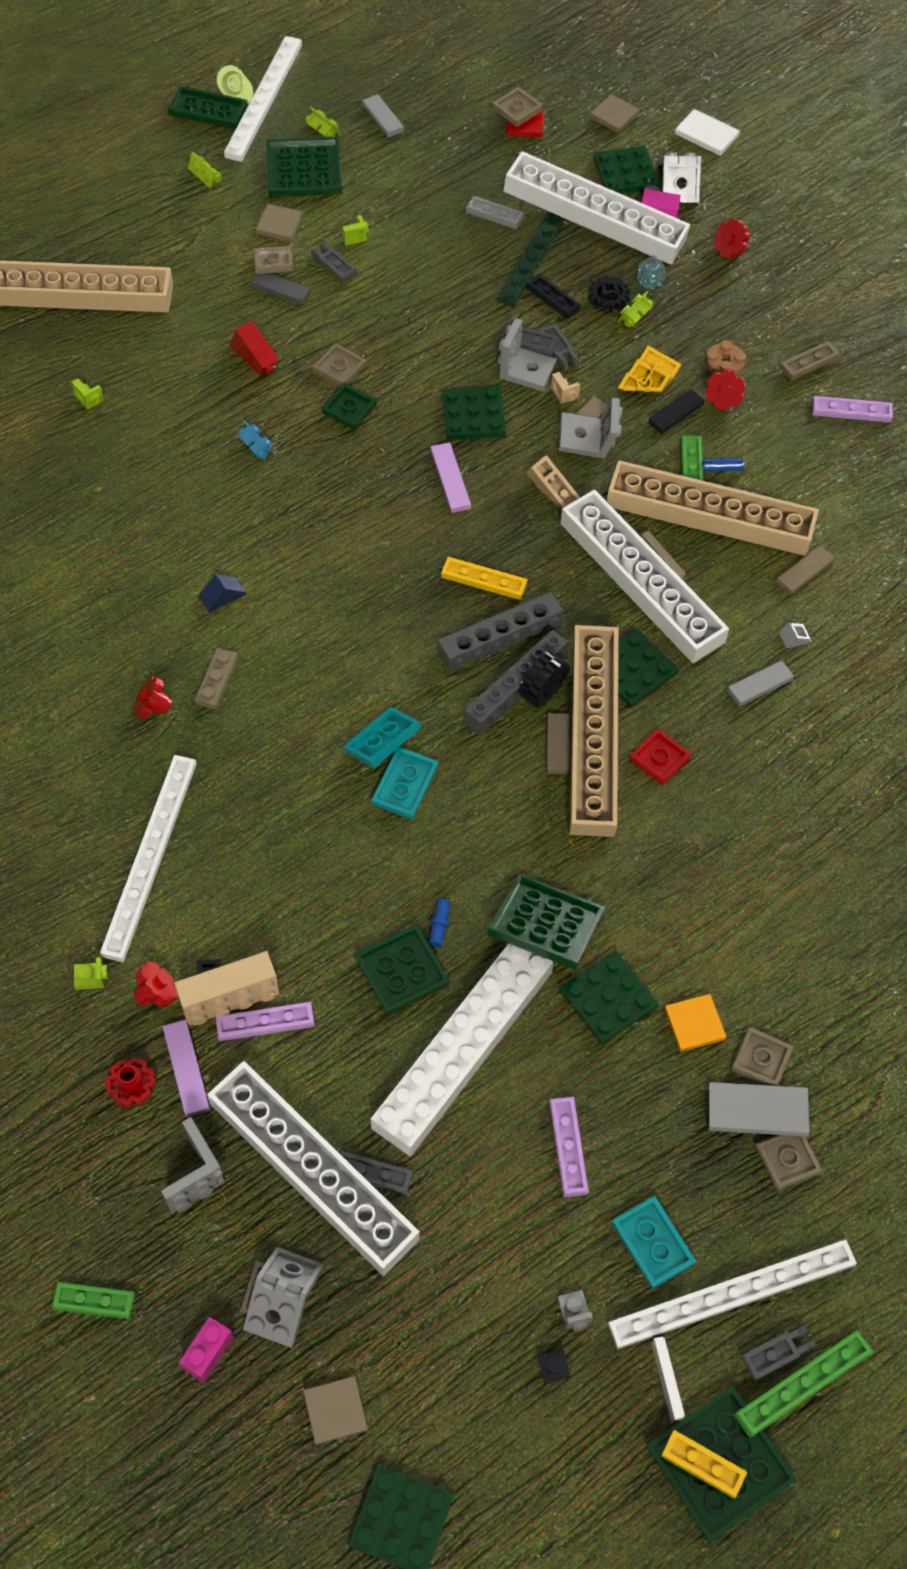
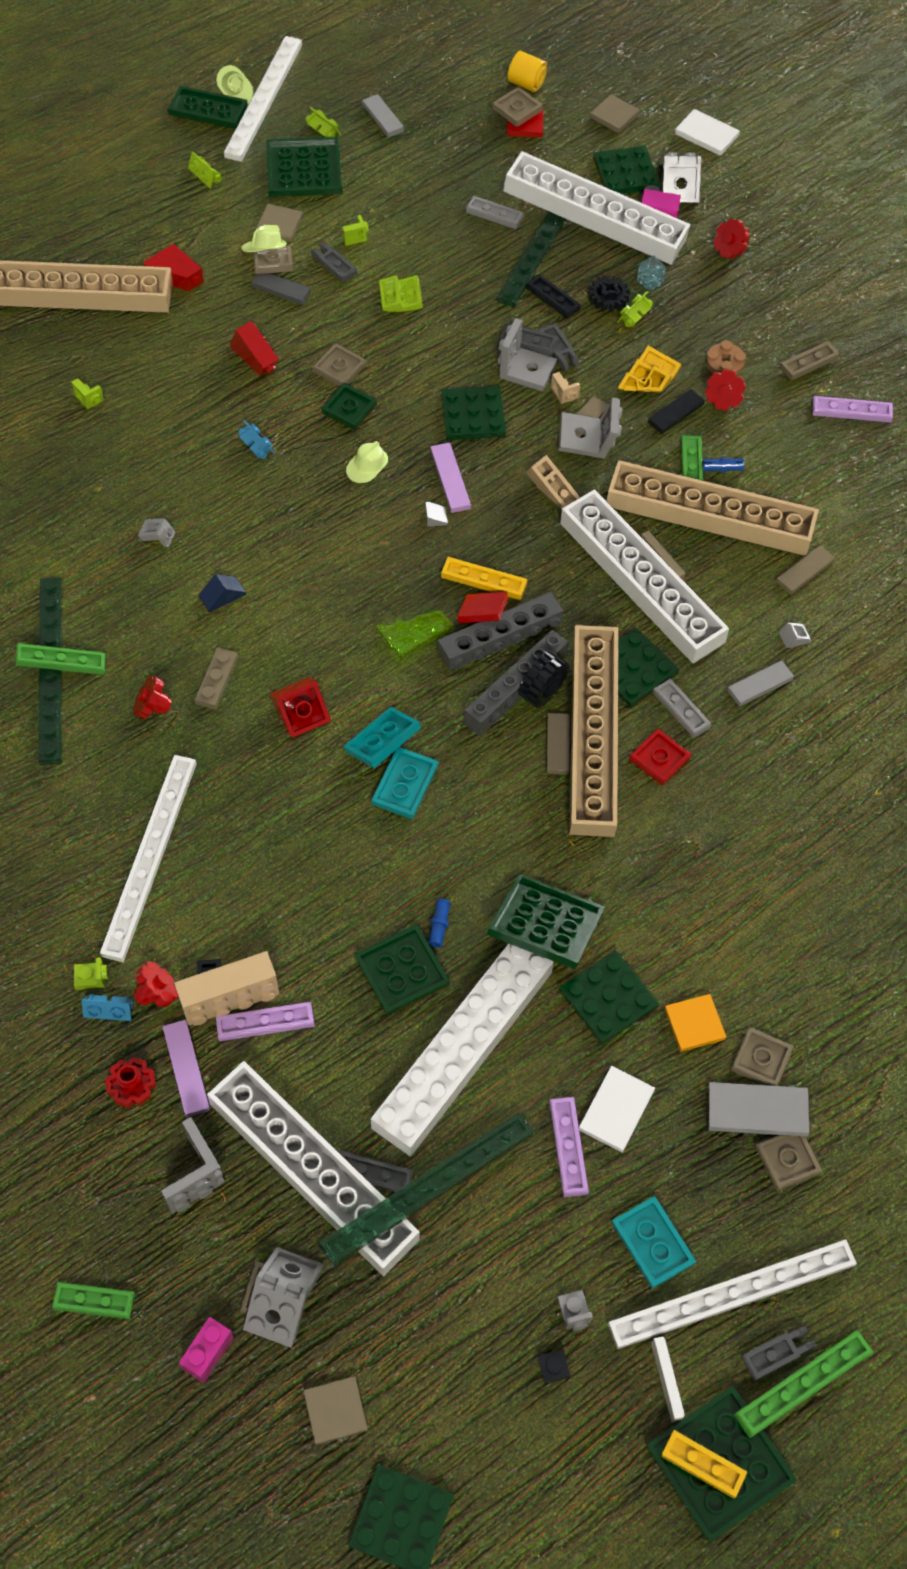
(50, 680): none -> clear green plate
(60, 659): none -> bright green tile
(100, 1008): none -> dark azure hinge
(157, 530): none -> light grey bracket
(184, 270): none -> red slope
(265, 238): none -> yellowish green piece
(300, 706): none -> red slope
(366, 463): none -> yellowish green piece
(400, 294): none -> lime slope
(411, 635): none -> clear neon green wing
(425, 1189): none -> clear green plate
(435, 514): none -> slope
(483, 607): none -> red tile
(527, 71): none -> yellow piece
(616, 1109): none -> white tile
(681, 708): none -> light grey tile

